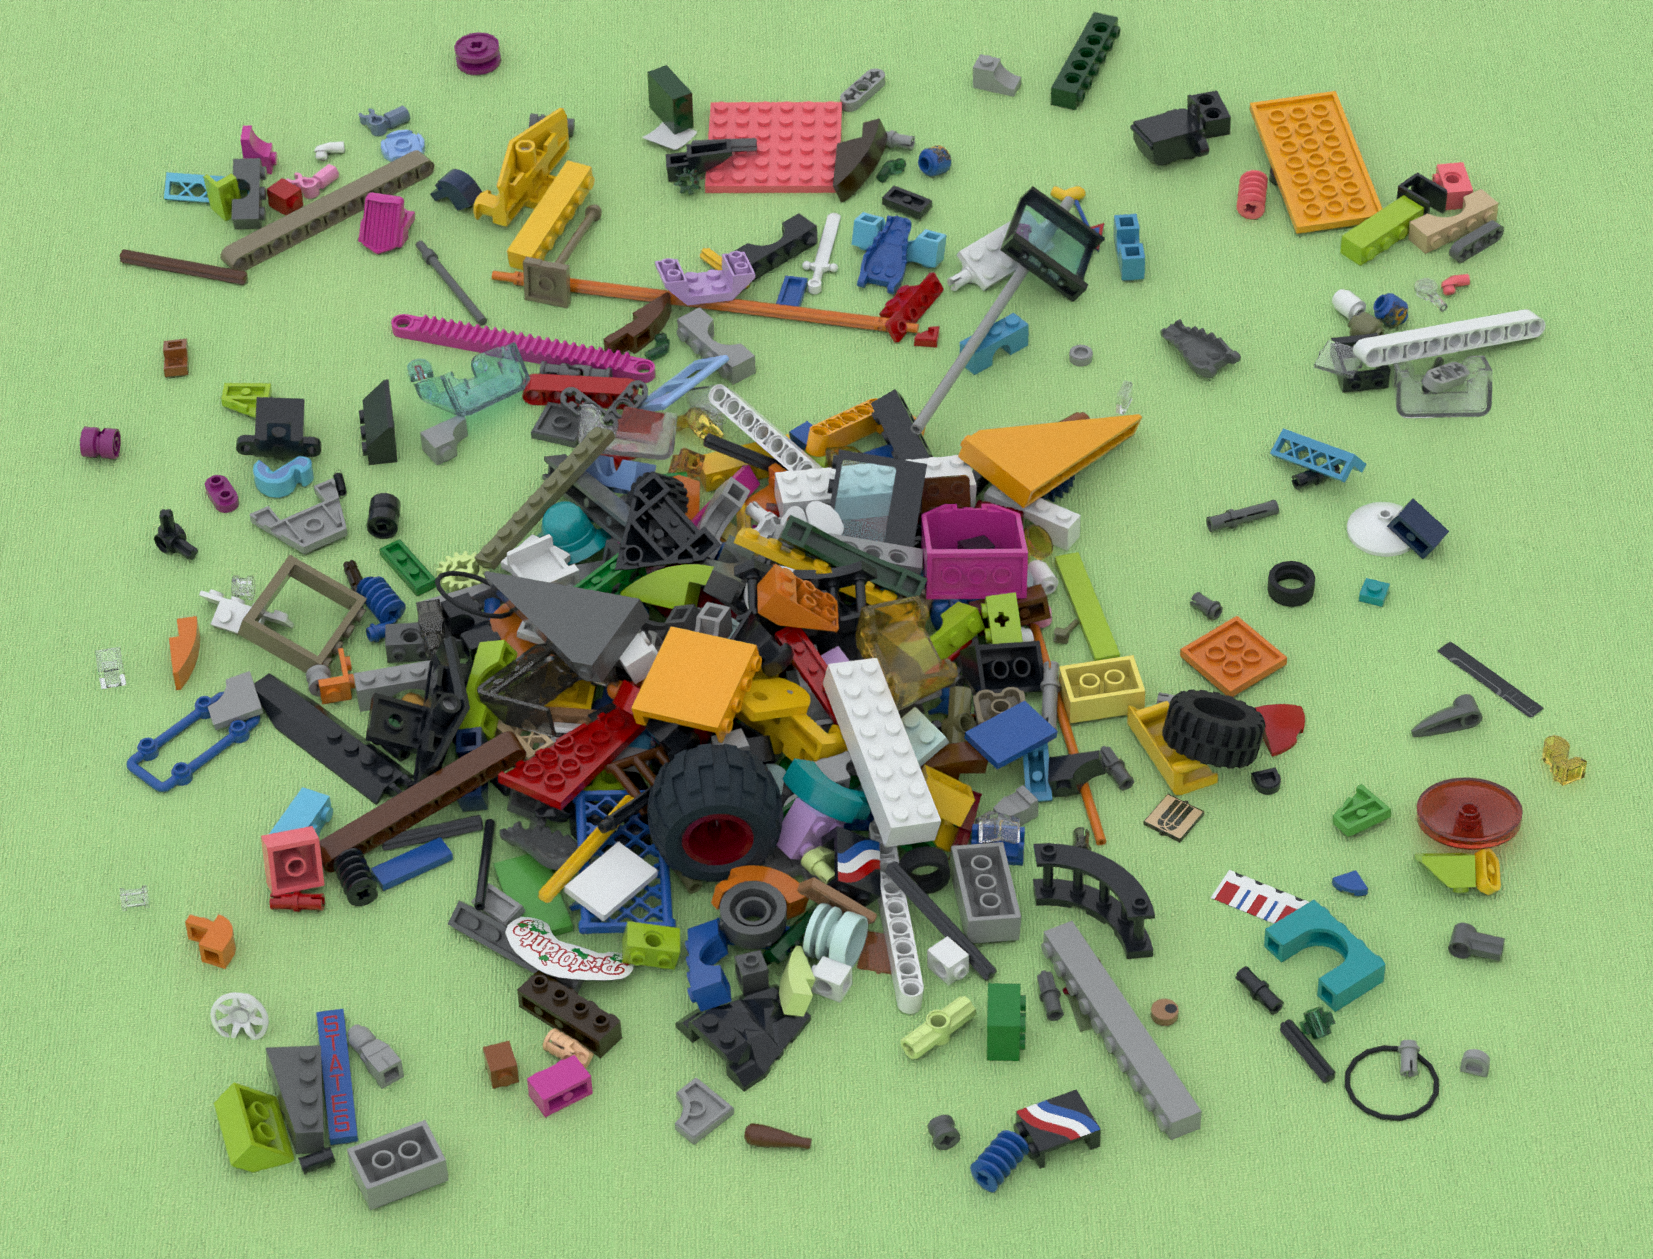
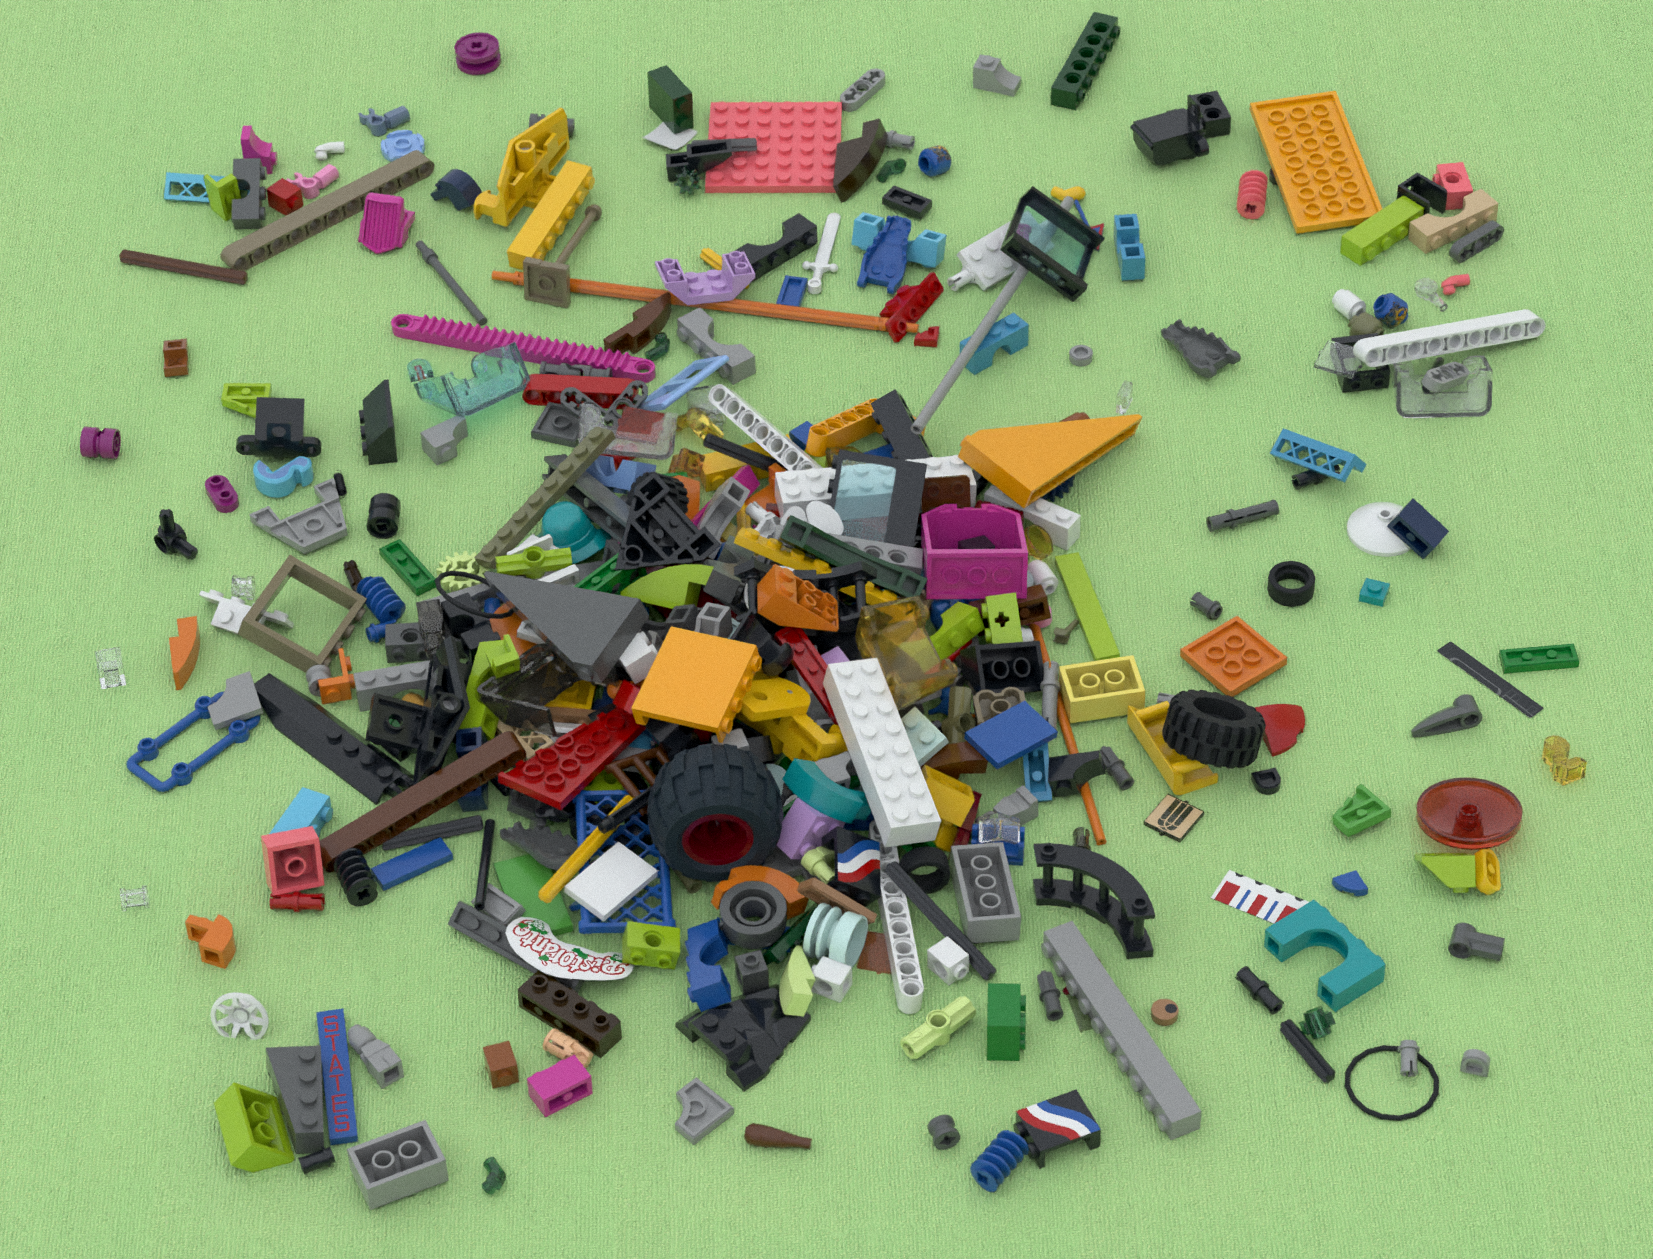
(495, 1177): none -> clear green arm
(503, 658): none -> lime panel
(534, 562): none -> lime piece
(1538, 658): none -> green tile

